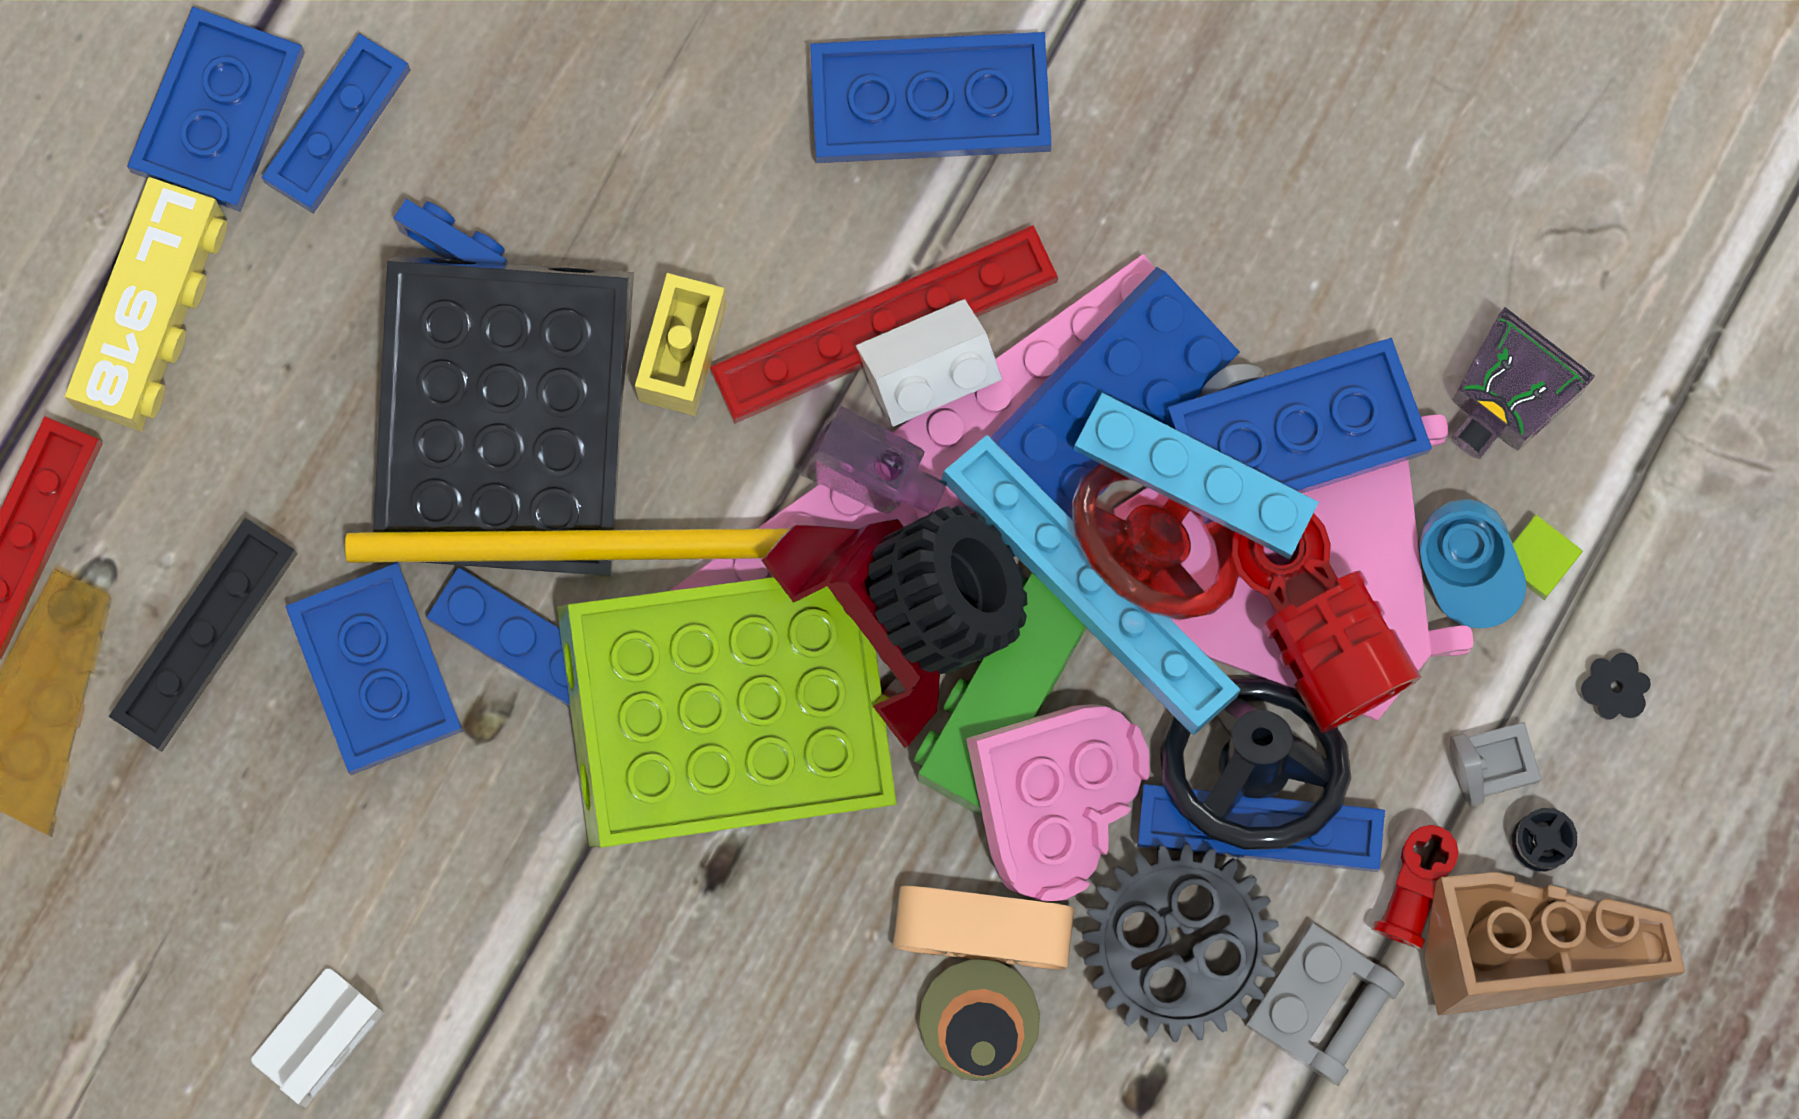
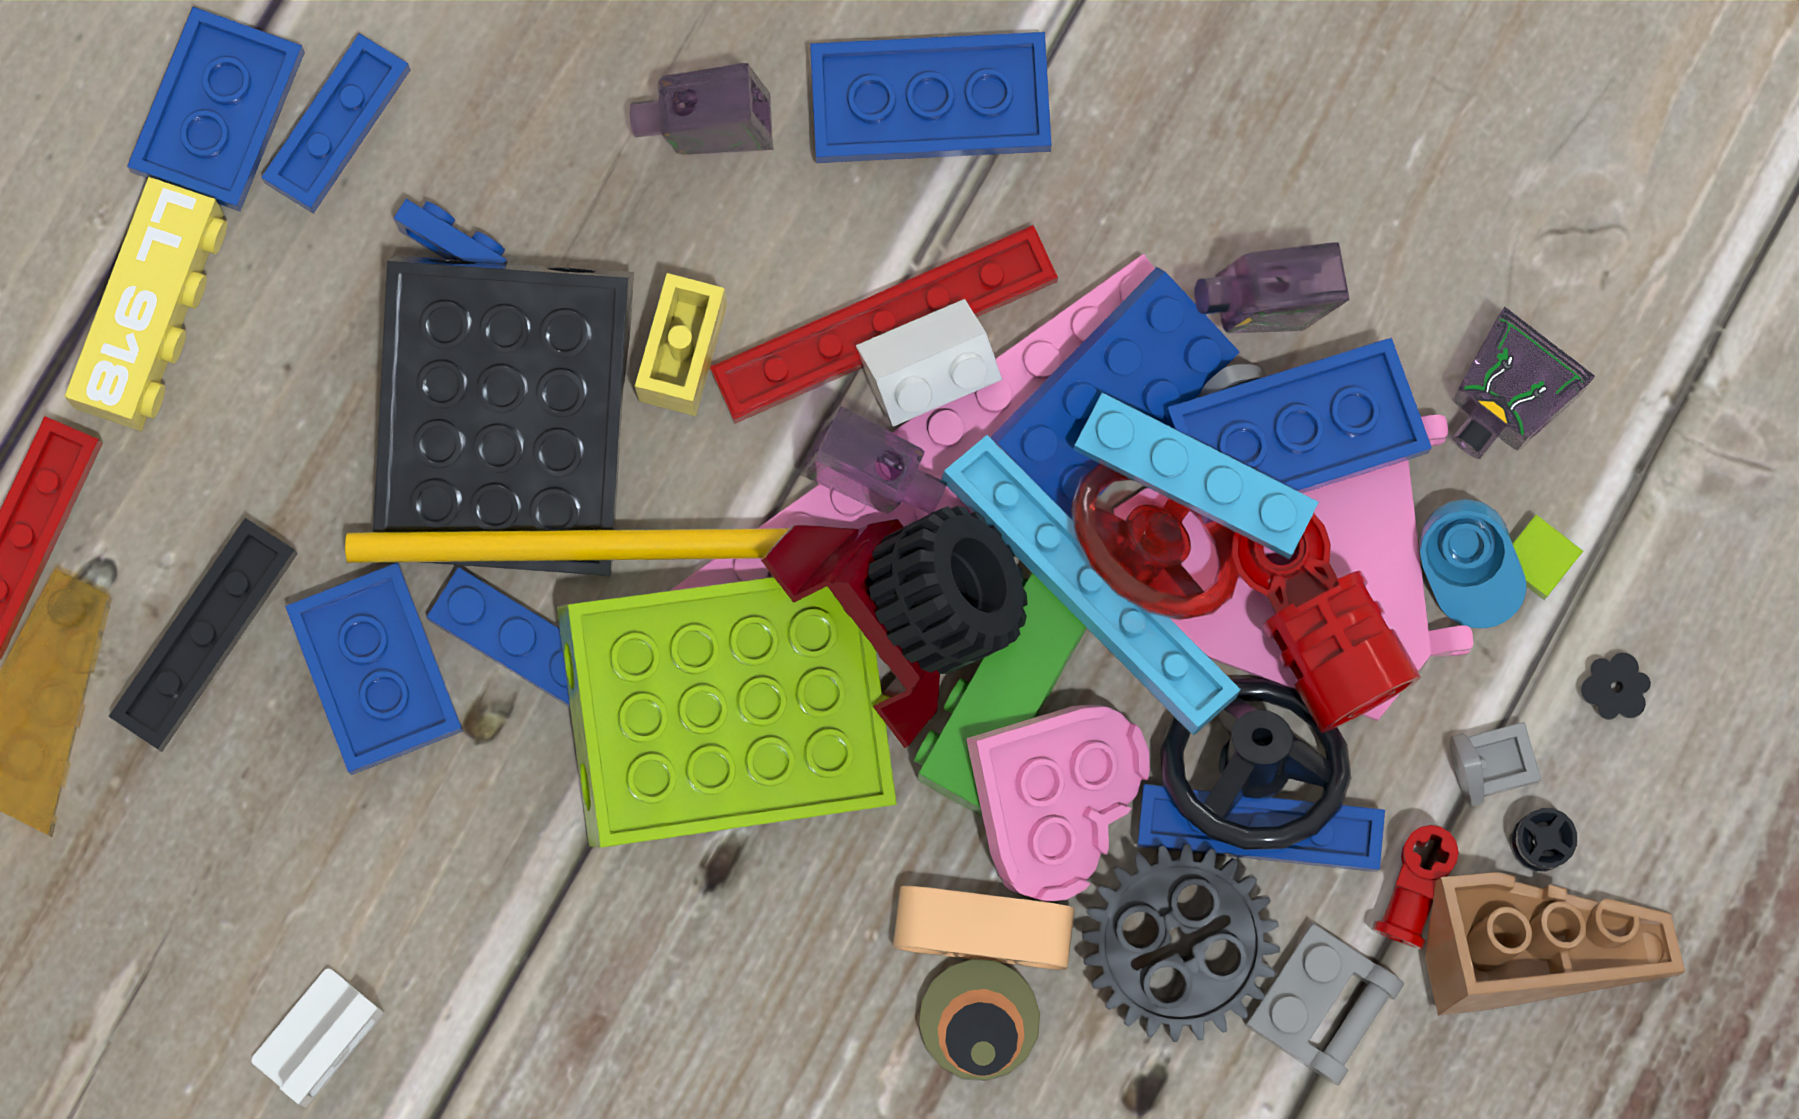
(708, 111): none -> clear purple torso
(1276, 289): none -> clear purple torso

